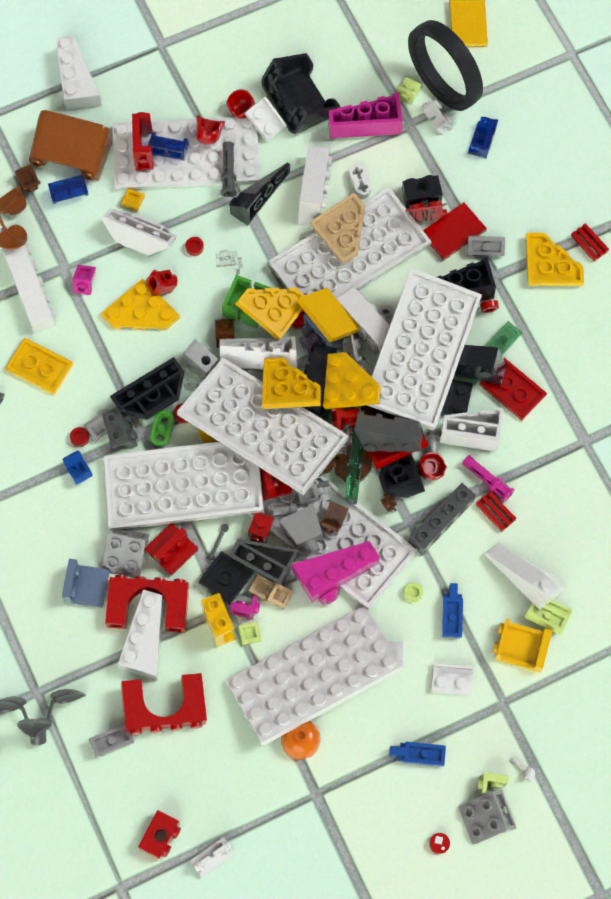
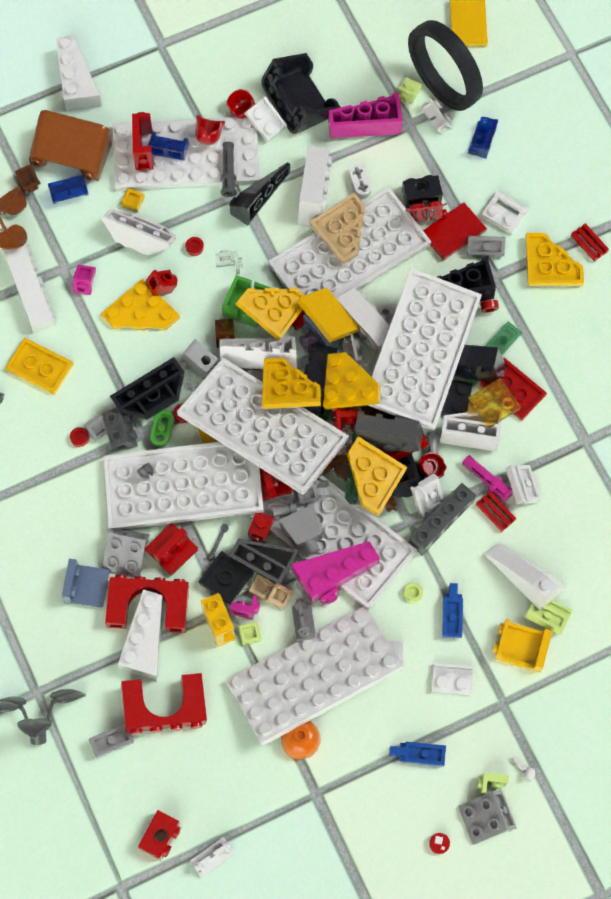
(77, 467): blue bracket -> none
(145, 470): none -> dark grey hinge
(303, 620): none -> light grey hinge
(334, 517): reddish brown bracket -> none
(373, 474): none -> yellow plate
(427, 495): none -> white plate
(494, 403): none -> clear yellow bracket
(501, 216): none -> white plate
(523, 484): none -> white plate

